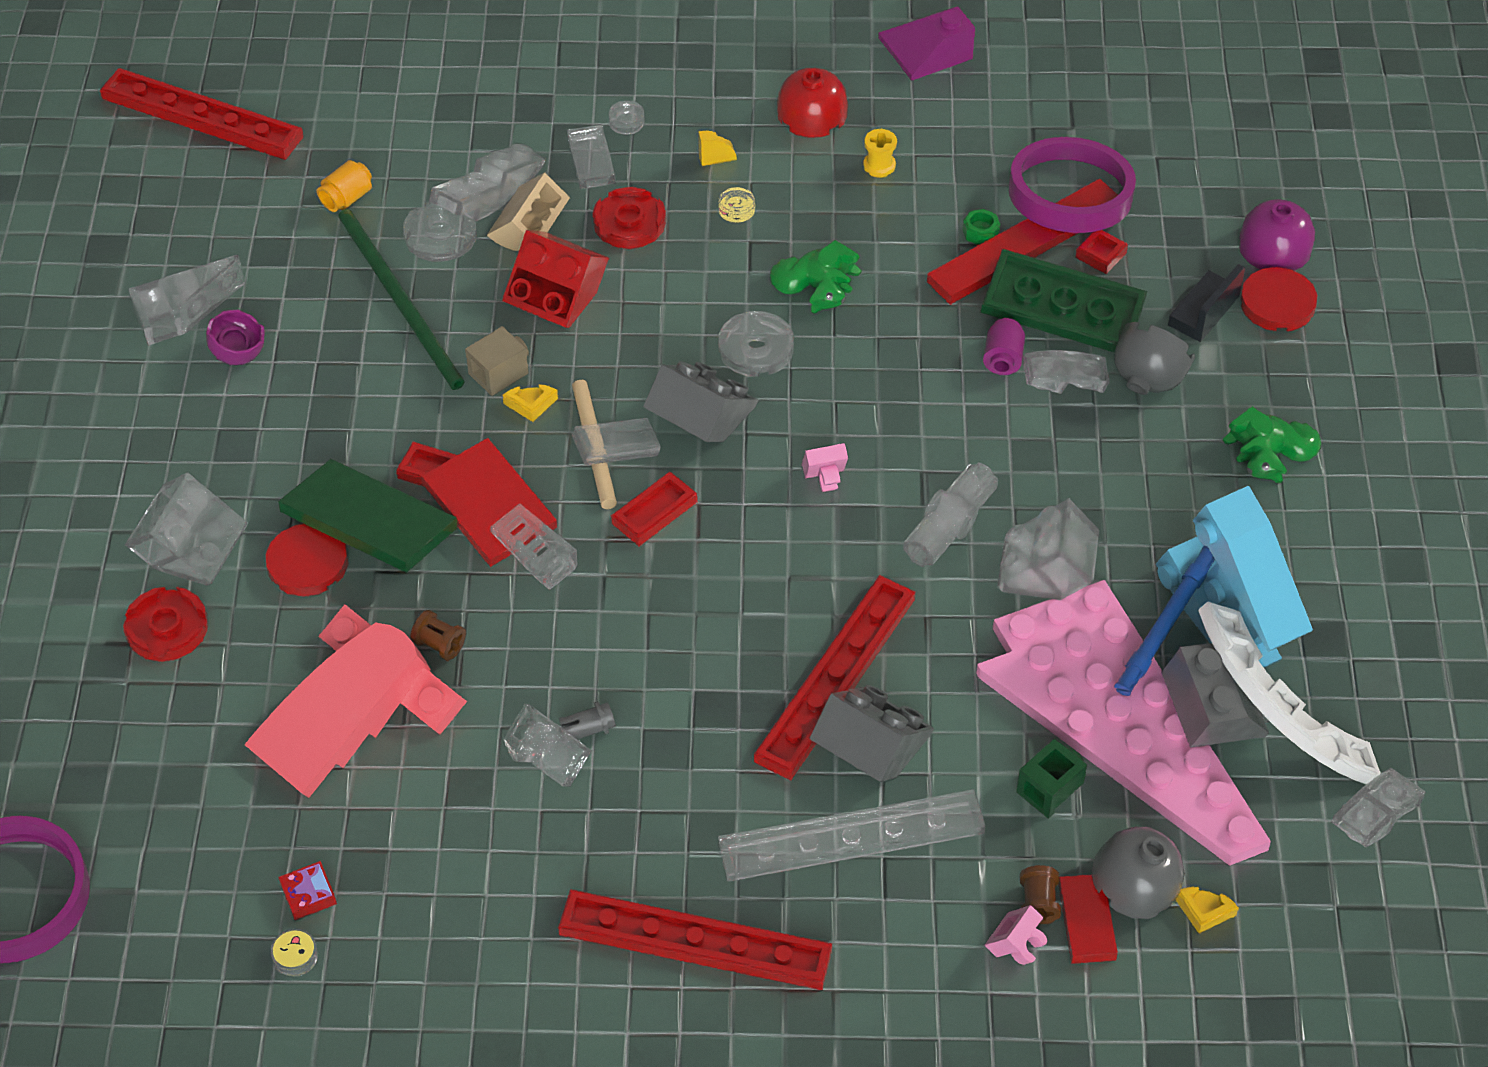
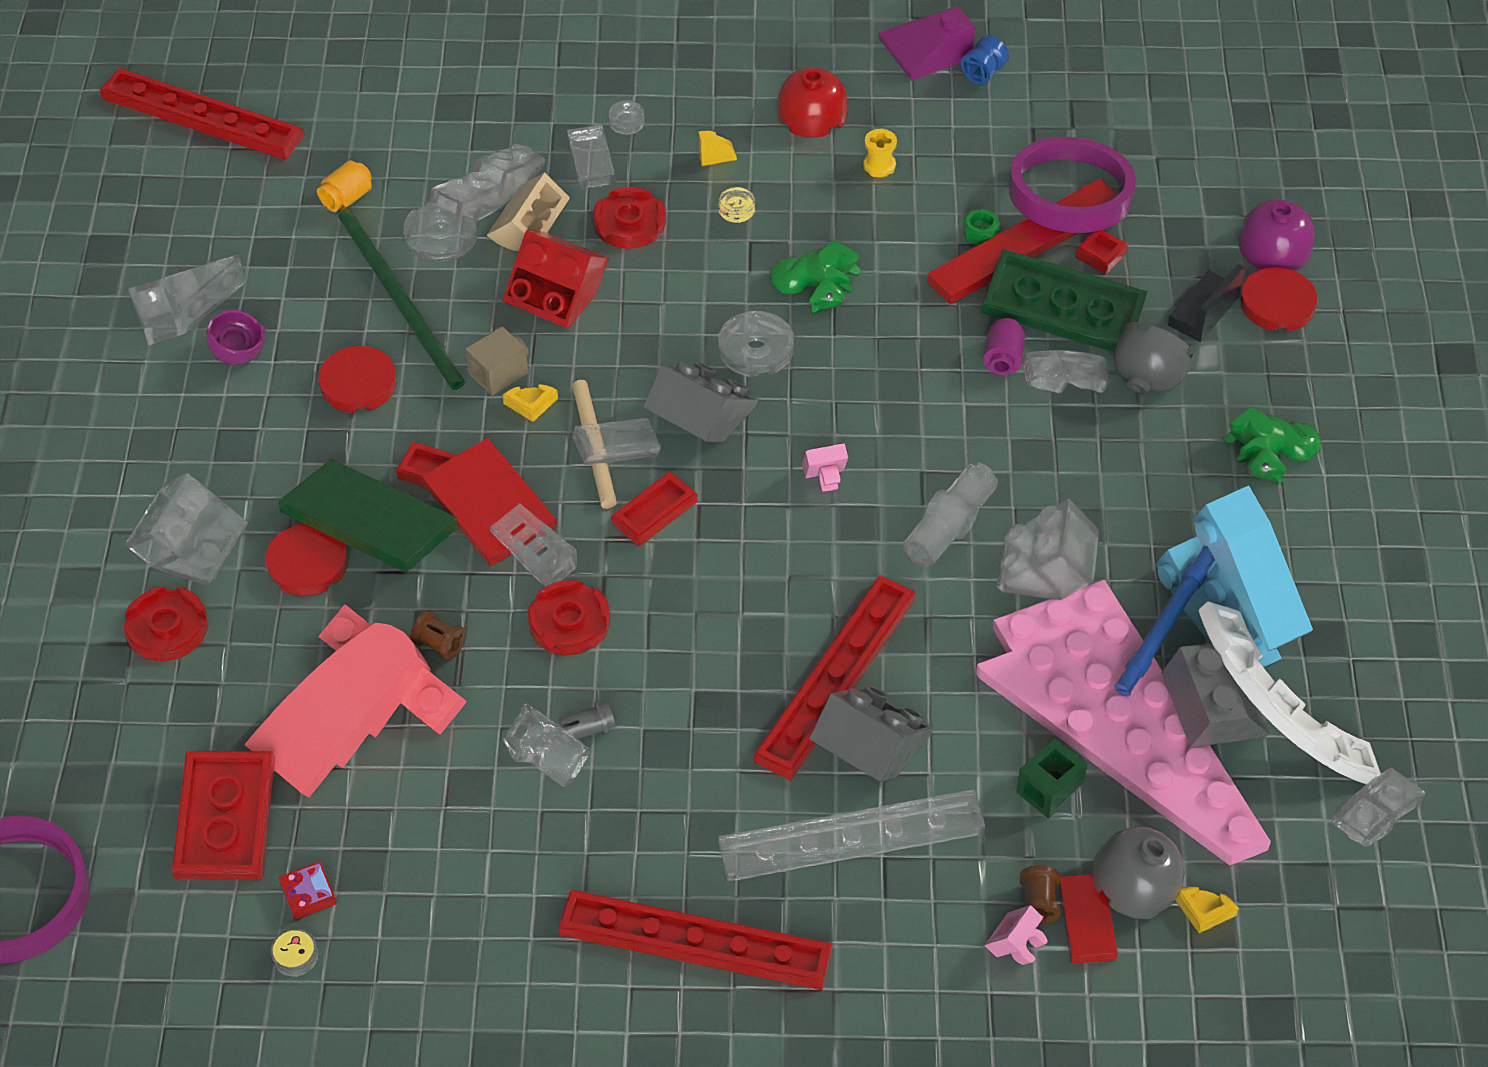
(223, 815): none -> red tile
(357, 379): none -> red tile
(569, 618): none -> red tile
(980, 63): none -> blue wheel

